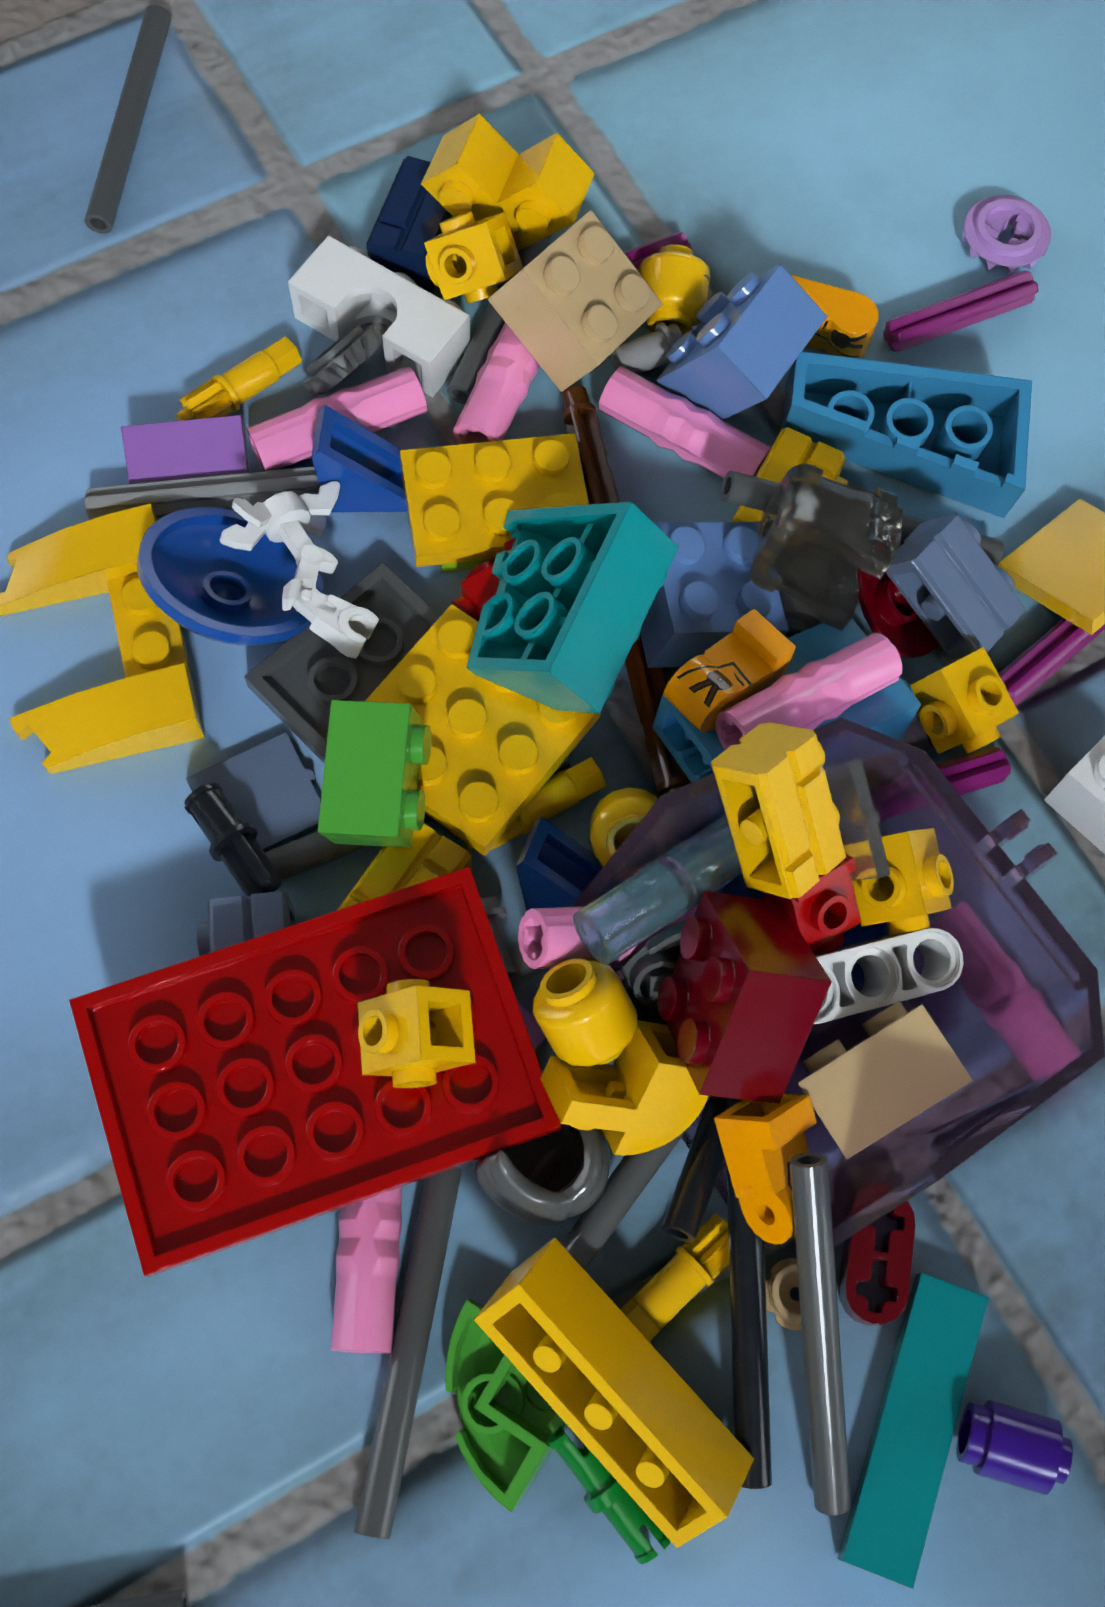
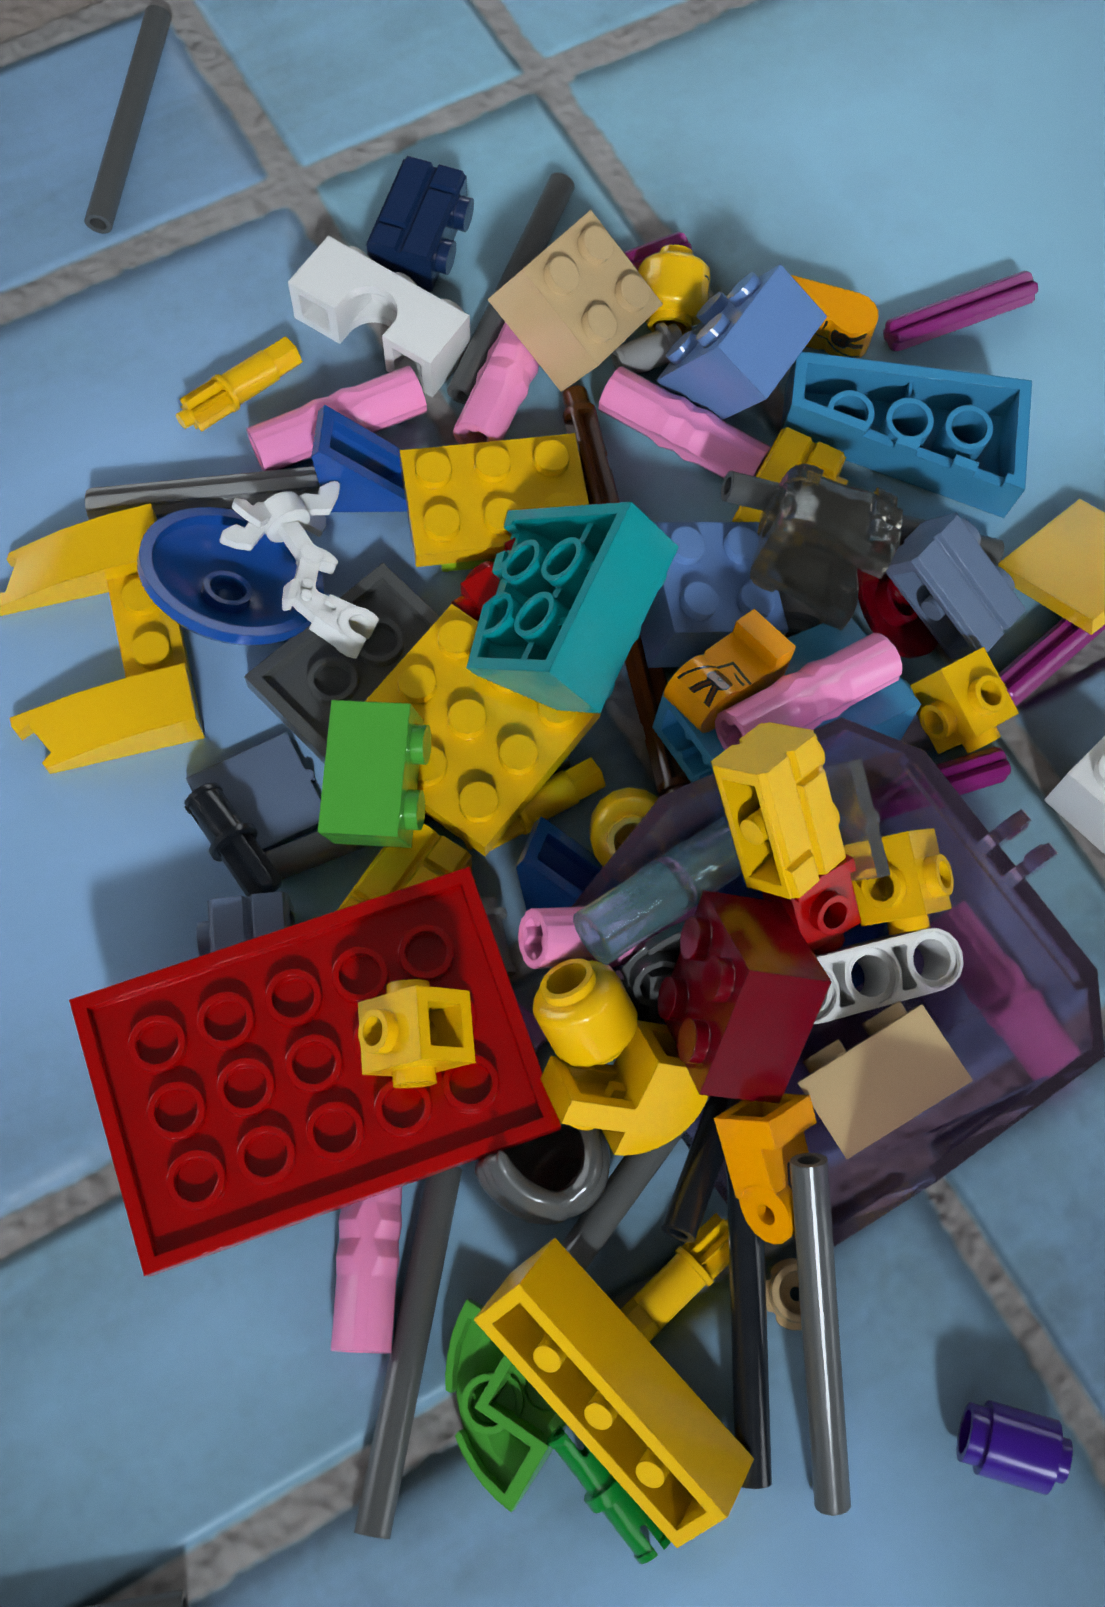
(185, 449): medium lavender tile -> none
(342, 358): dark grey gear -> none
(472, 256): yellow brick -> none
(485, 175): yellow brick -> none
(894, 1268): dark red beam -> none
(913, 1430): teal tile -> none
(992, 215): lavender gear -> none

